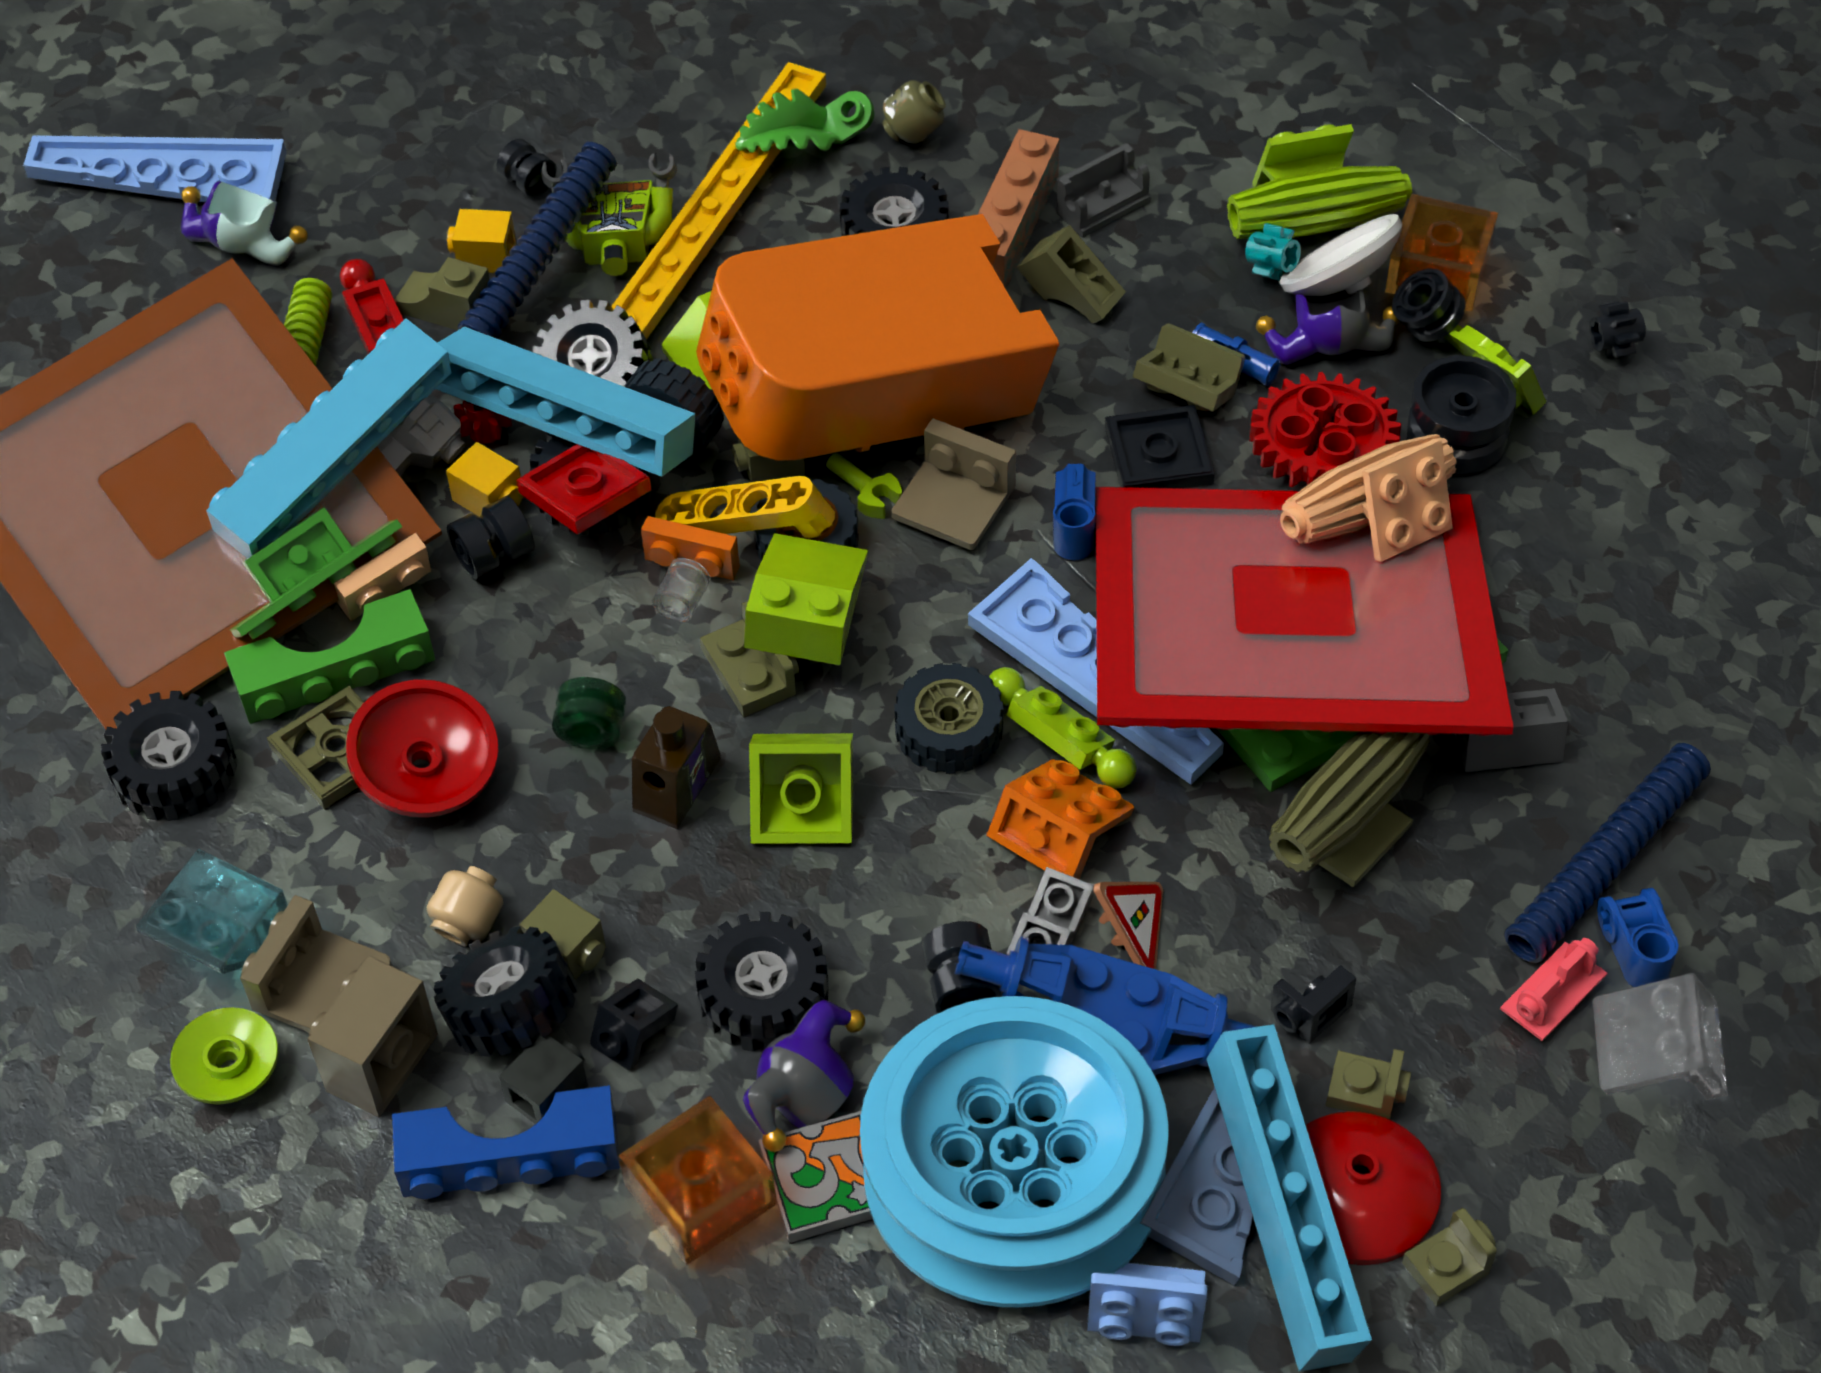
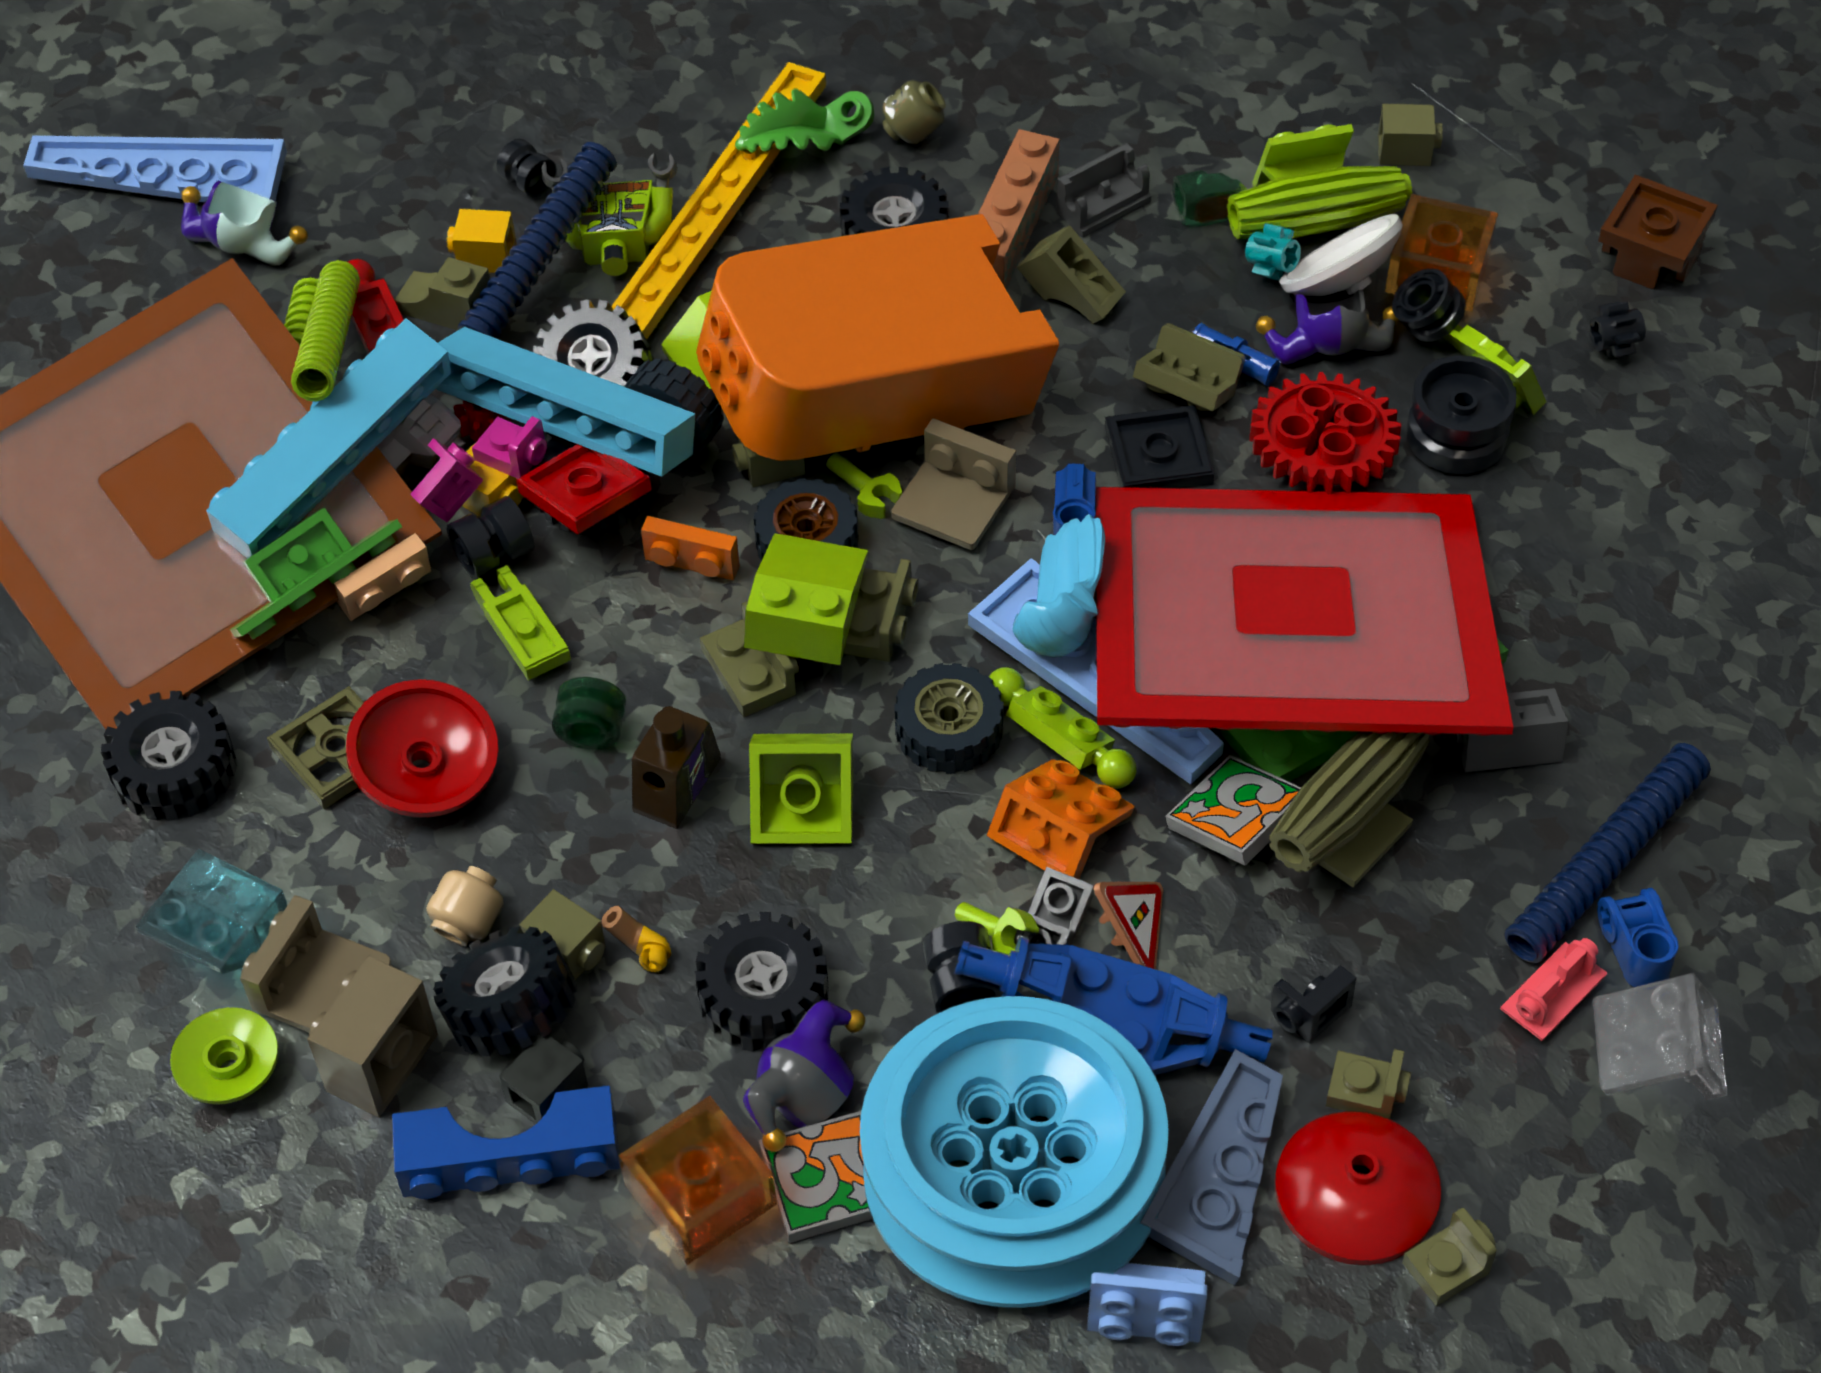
(281, 679): bright green arch -> none
(325, 331): none -> lime piece
(448, 482): none -> dark pink bracket
(511, 447): none -> dark pink bracket
(521, 625): none -> lime hinge
(629, 1020): black bracket -> none
(647, 944): none -> arm
(681, 590): clear beam -> none
(789, 503): yellow beam -> none
(880, 611): none -> olive bracket
(1000, 929): none -> lime bar
(1066, 589): none -> medium azure hair
(1203, 197): none -> clear green rock
(1233, 809): none -> tile
(1288, 1199): medium azure brick -> none
(1392, 489): light nougat plate -> none
(1408, 134): none -> olive brick
(1655, 229): none -> reddish brown panel

